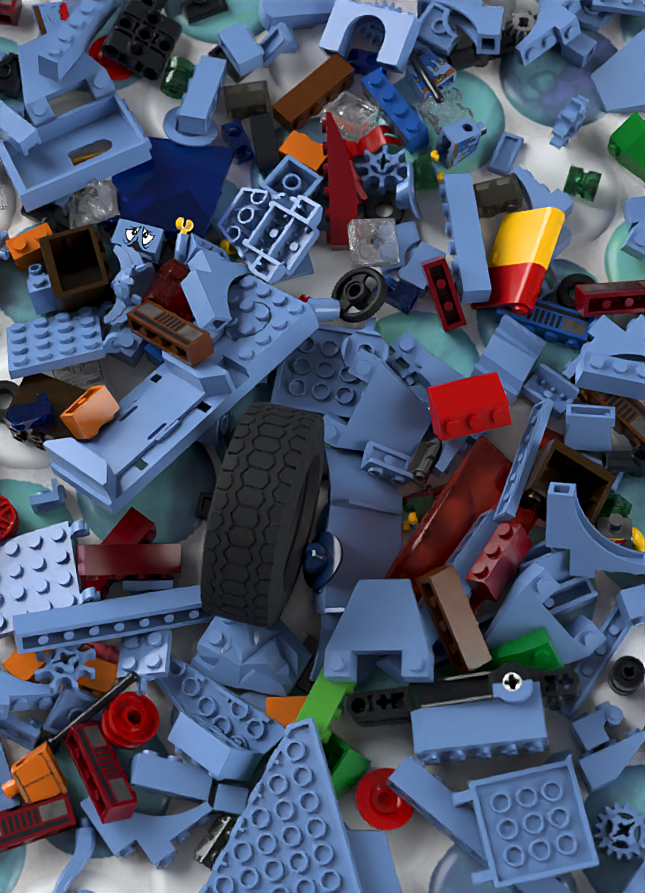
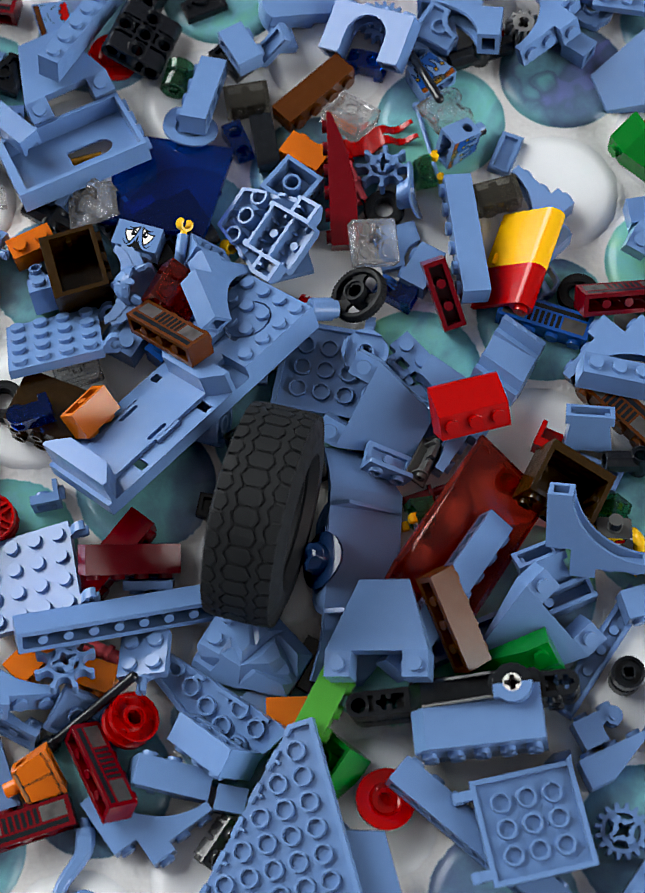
(395, 111): blue brick -> none
(498, 561): dark red brick -> none
(523, 461): medium blue tile -> none
(550, 385): medium blue bracket -> none
(569, 121): medium blue gear -> none
(582, 183): clear green wheel -> none

